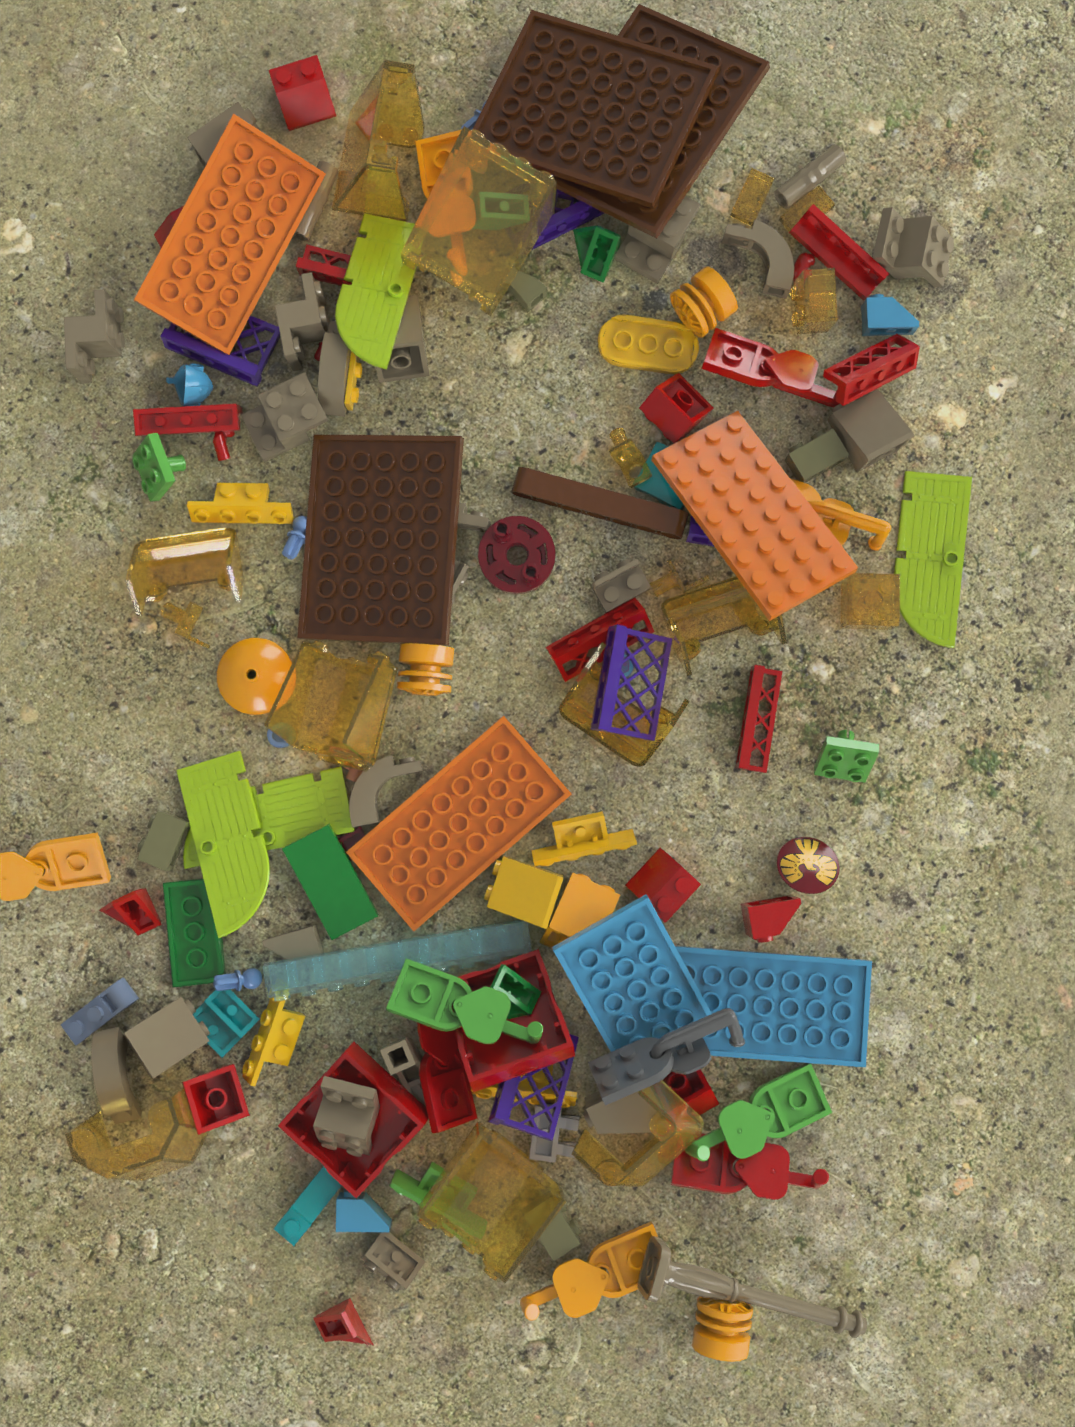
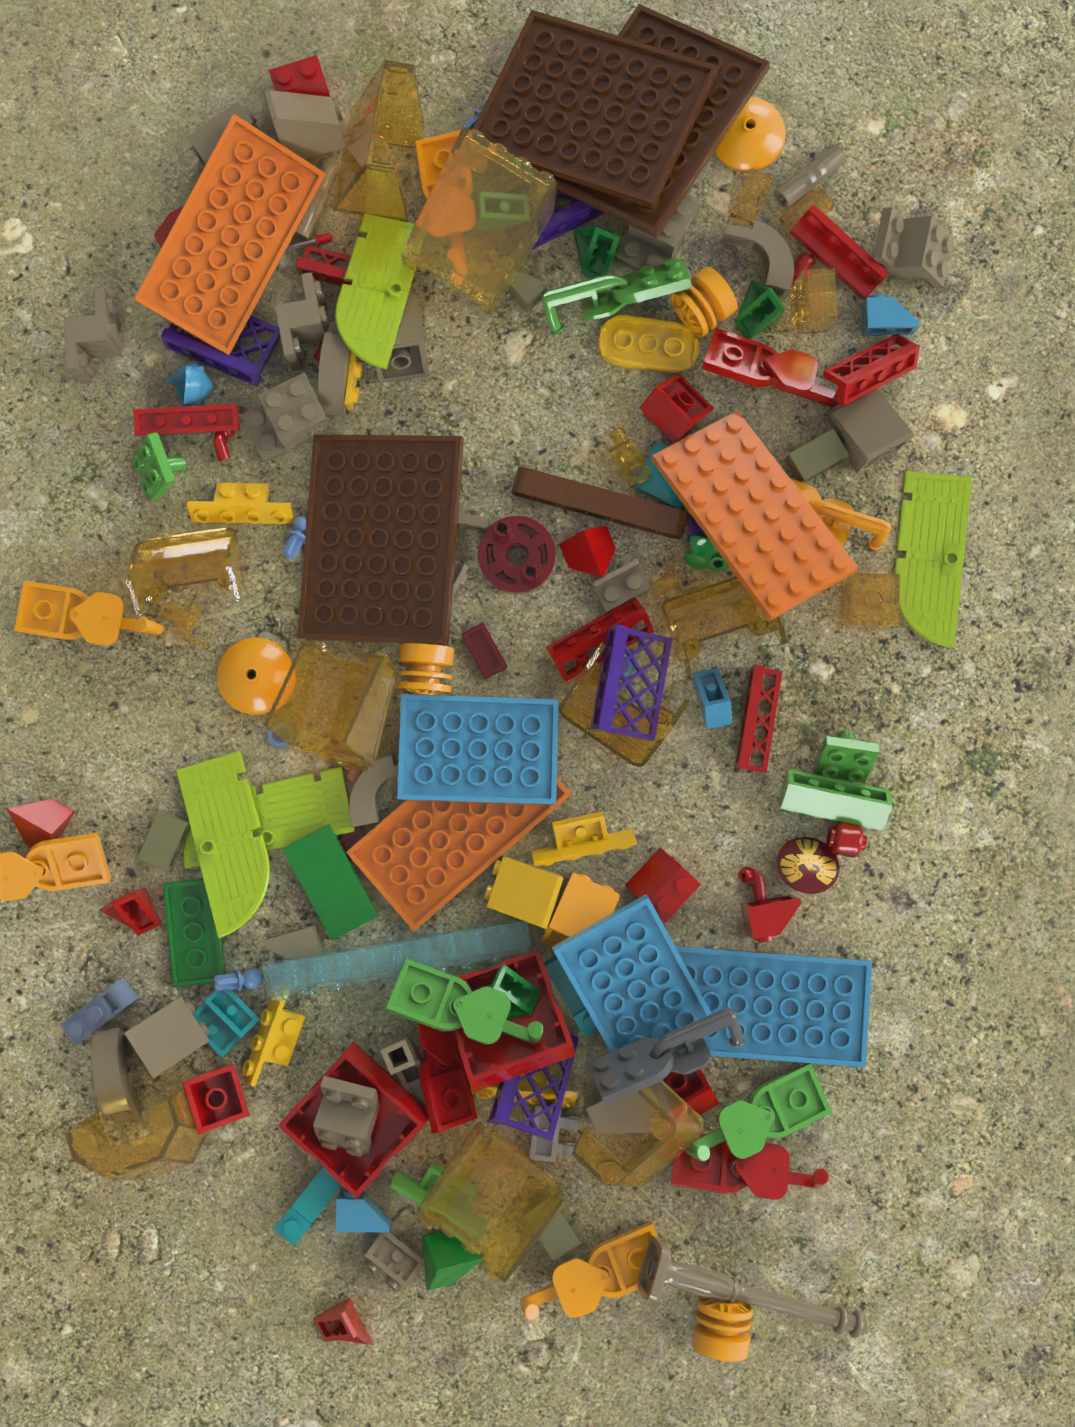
(40, 820): none -> slope
(73, 614): none -> light orange plate
(306, 123): none -> dark tan slope
(319, 239): none -> red piece
(445, 1260): none -> green slope
(478, 749): none -> dark azure plate
(484, 651): none -> dark red tile
(570, 996): none -> teal slope
(589, 551): none -> red slope
(628, 289): none -> bright green plate
(704, 554): none -> green plate
(713, 698): none -> dark azure slope
(753, 147): none -> light orange dish
(755, 880): none -> red arm
(759, 310): none -> green slope
(835, 799): none -> brick
(846, 839): none -> red head

